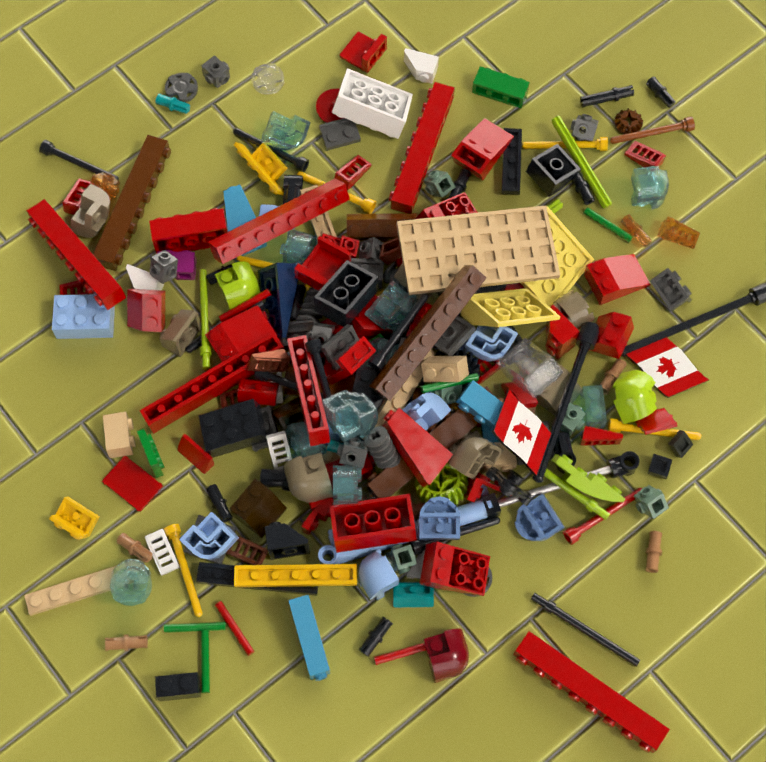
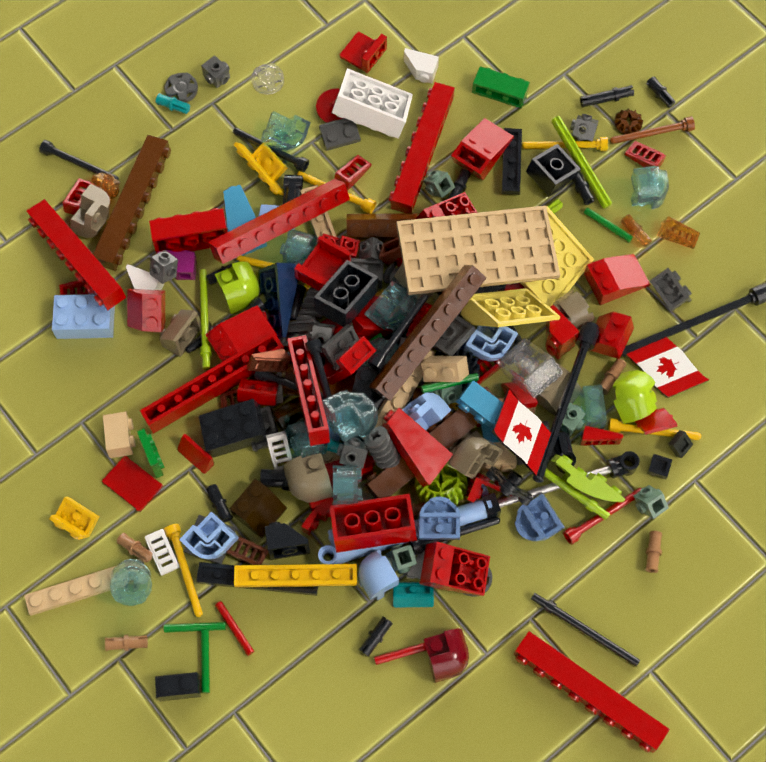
(245, 305): red bar -> none
(309, 638): dark azure slope -> none

